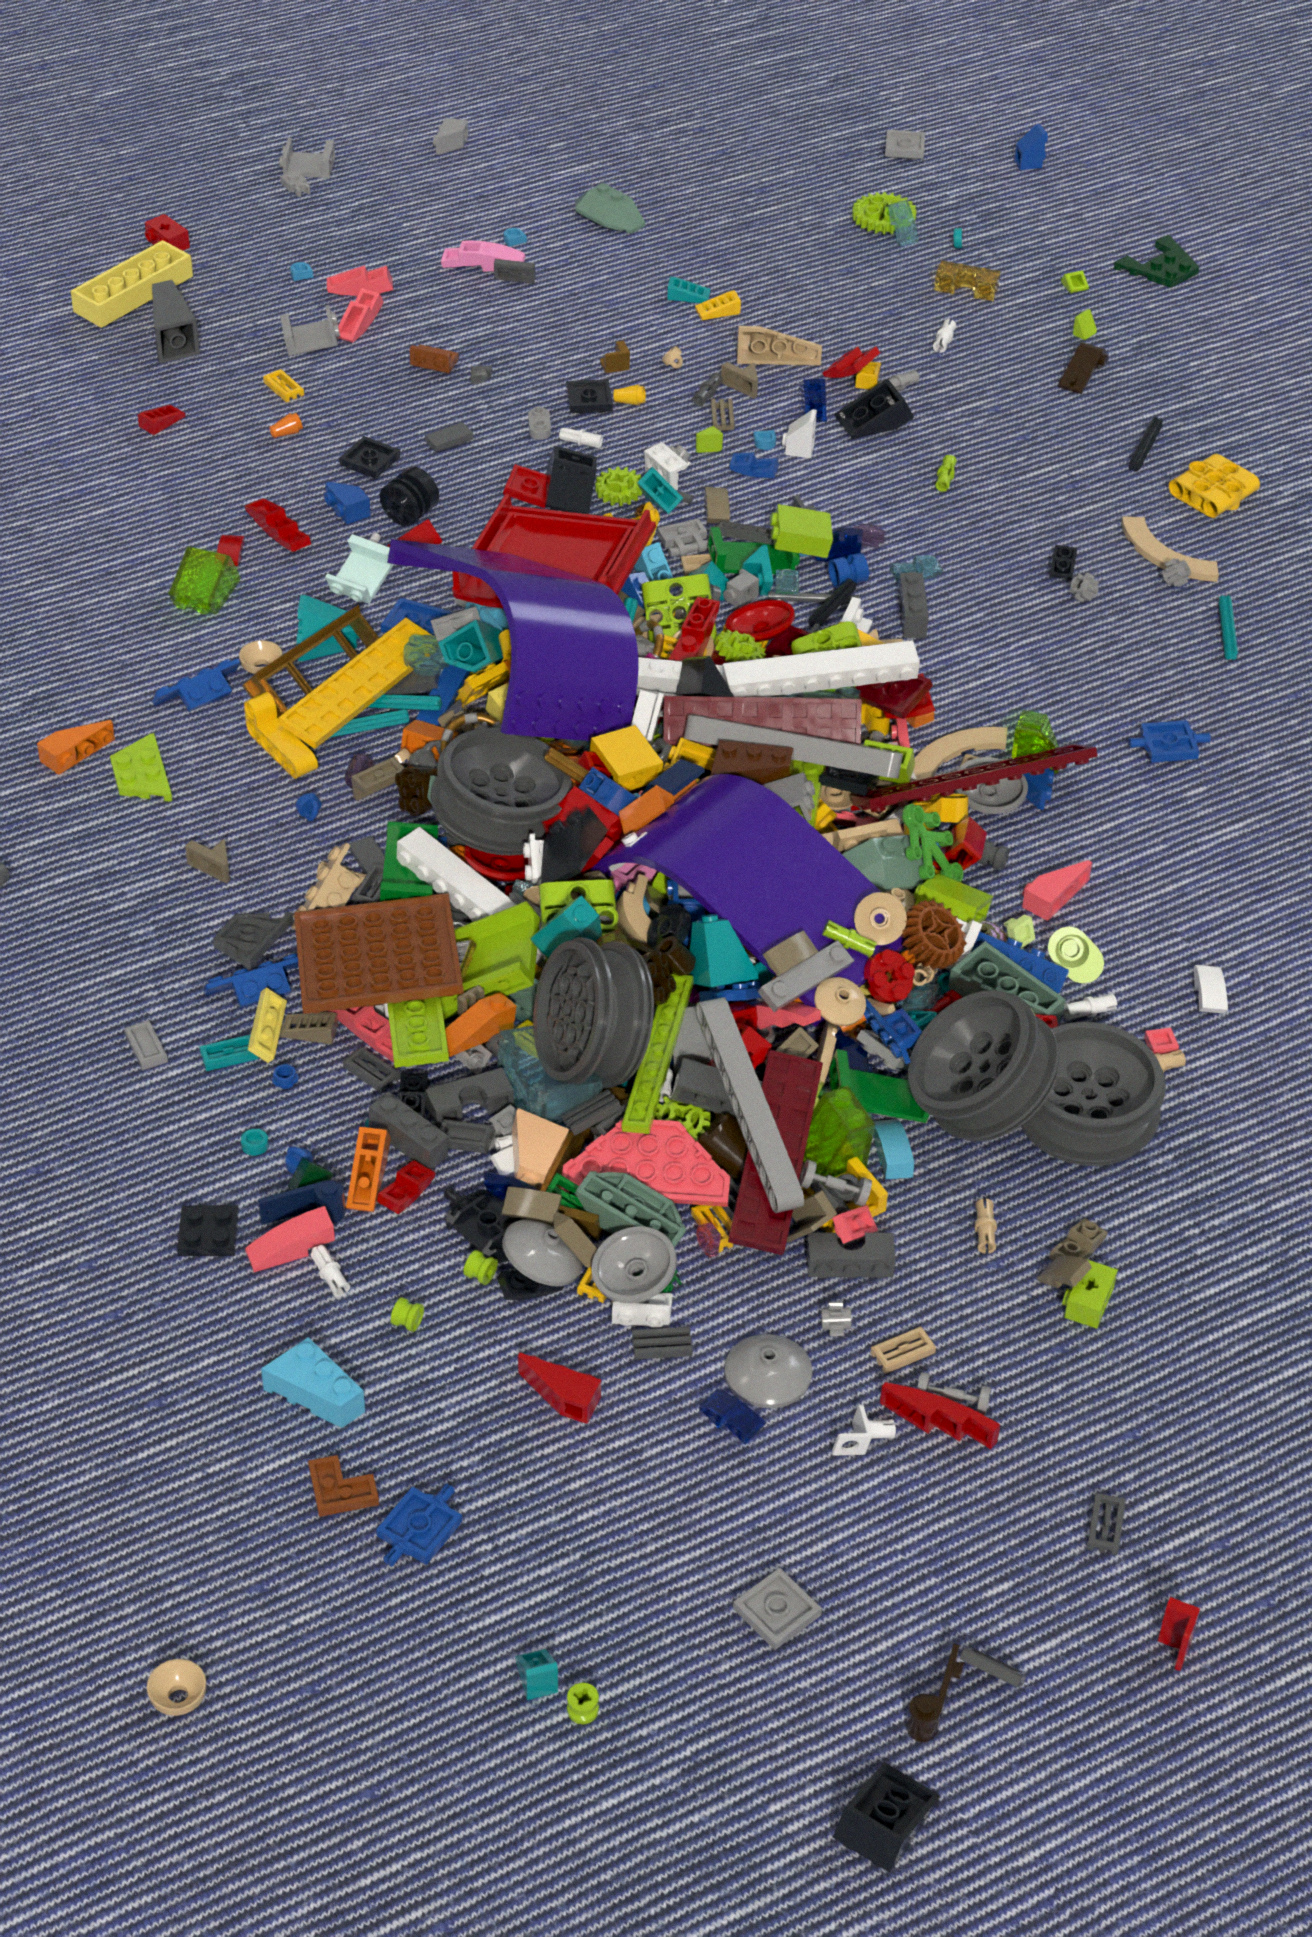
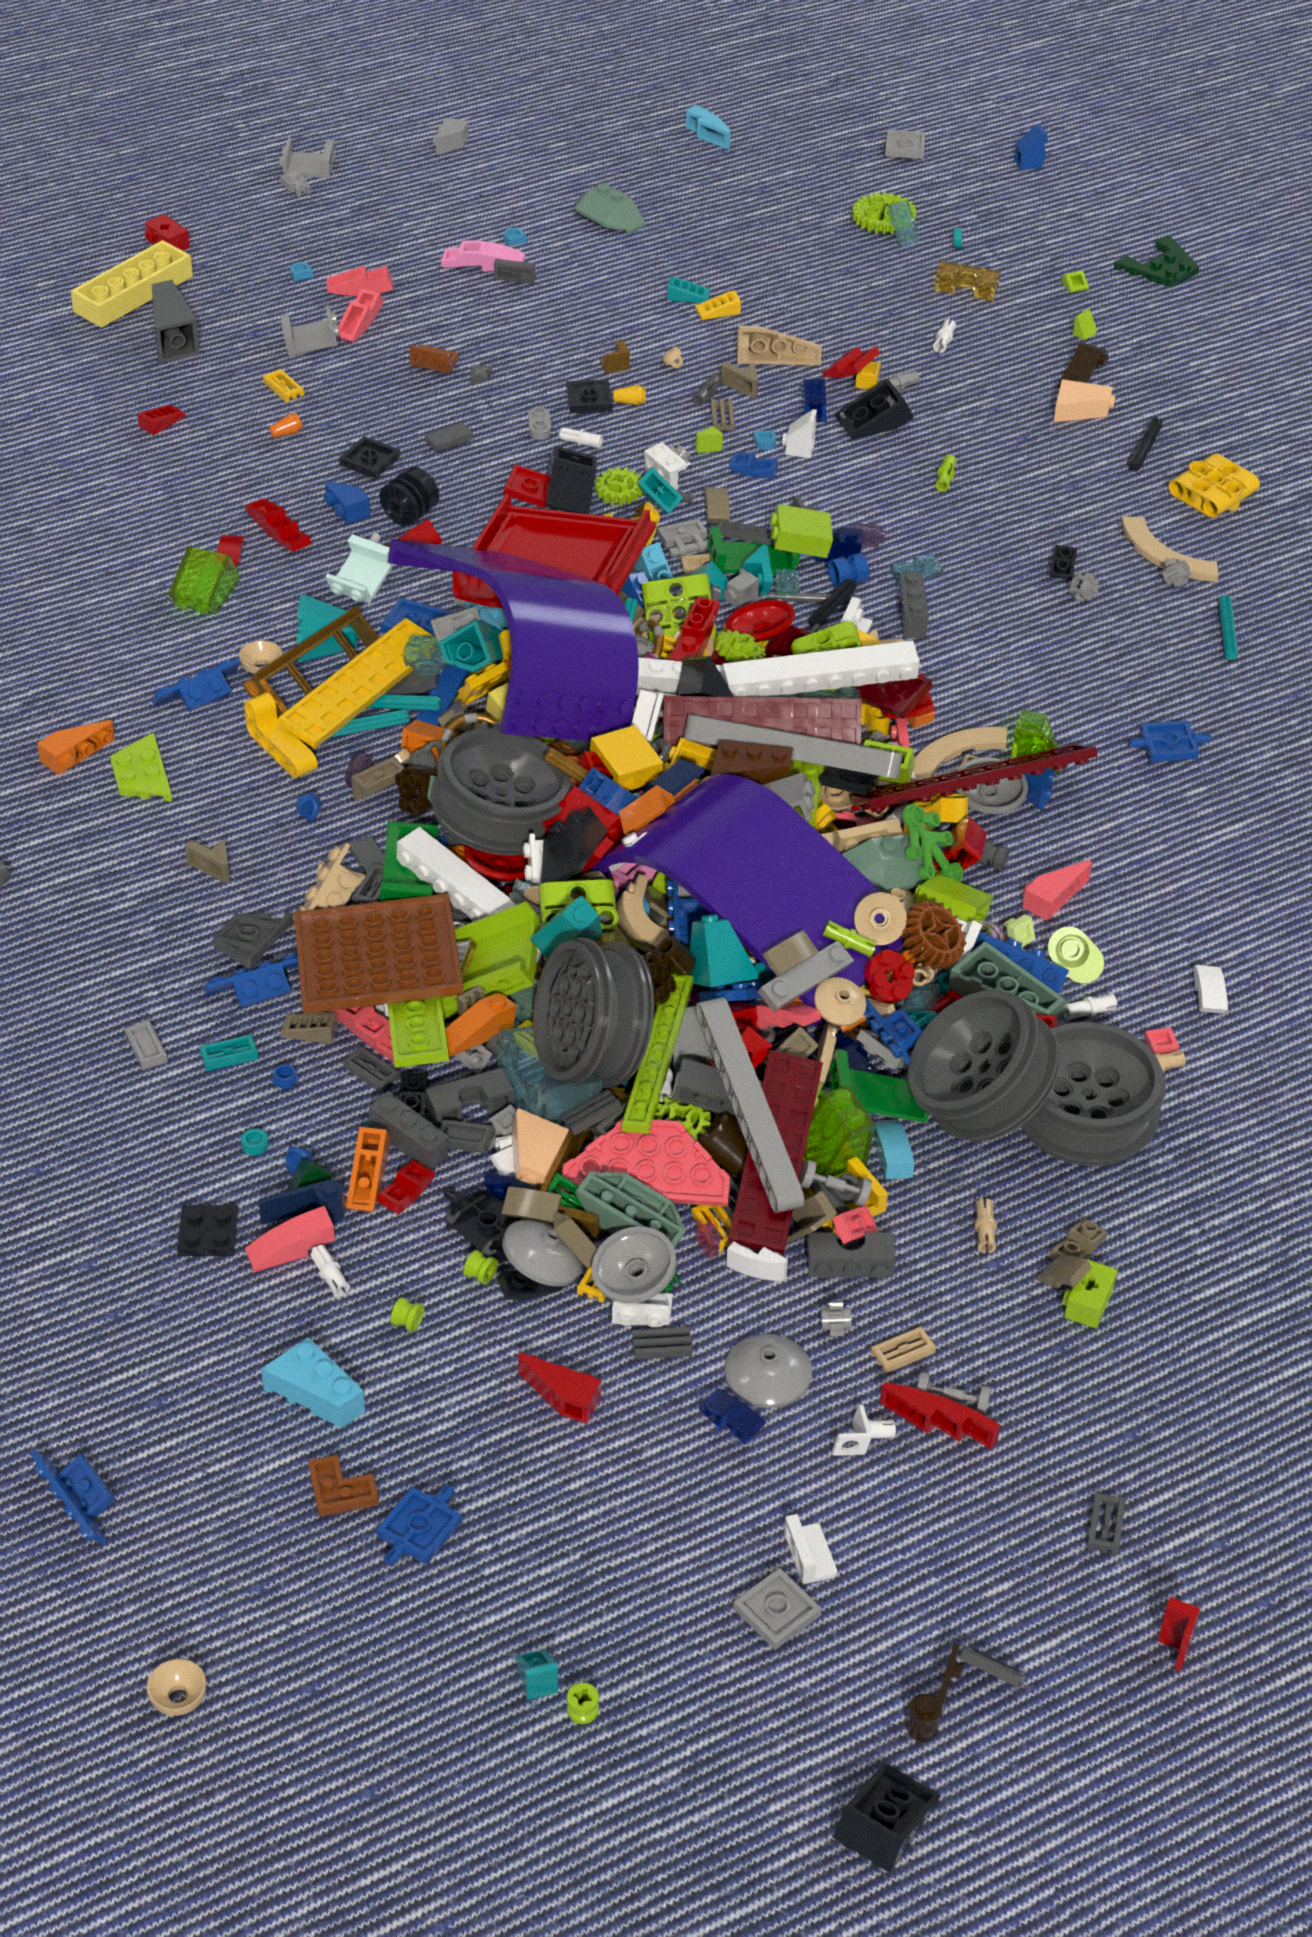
(80, 1490): none -> blue bracket
(267, 1025): light yellow tile -> none
(672, 922): black tile -> none
(708, 126): none -> medium azure slope
(764, 1265): none -> white slope
(809, 1550): none -> white panel
(1083, 401): none -> light nougat slope

